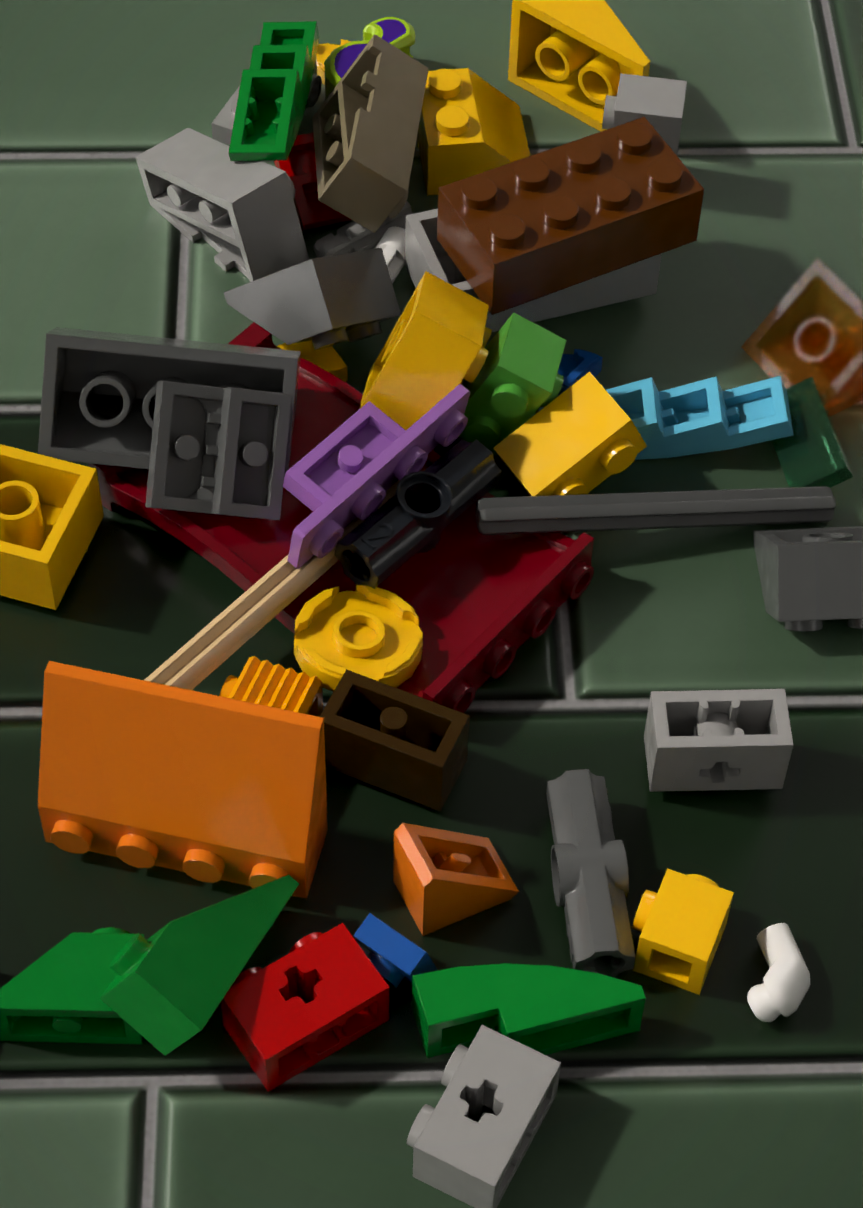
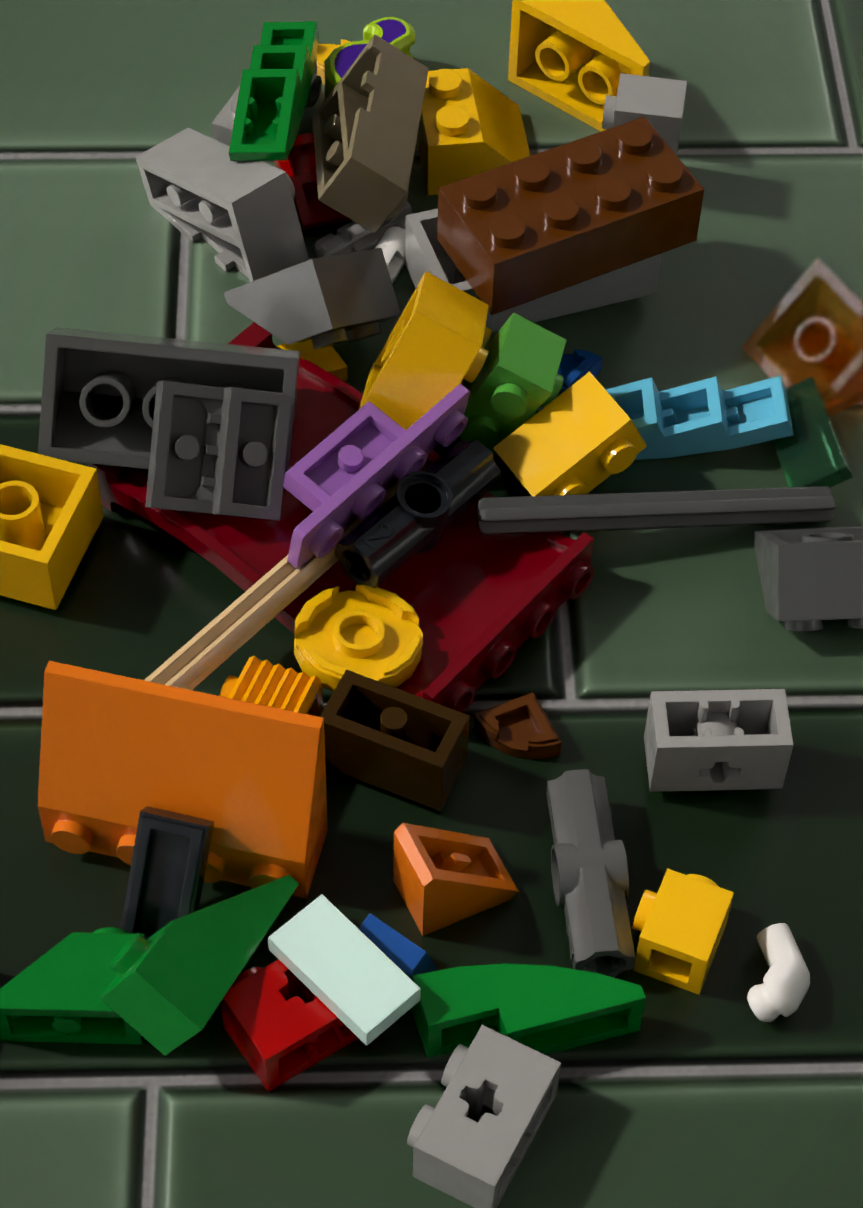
(165, 869): none -> black tile
(344, 969): none -> light aqua tile
(519, 729): none -> reddish brown tile

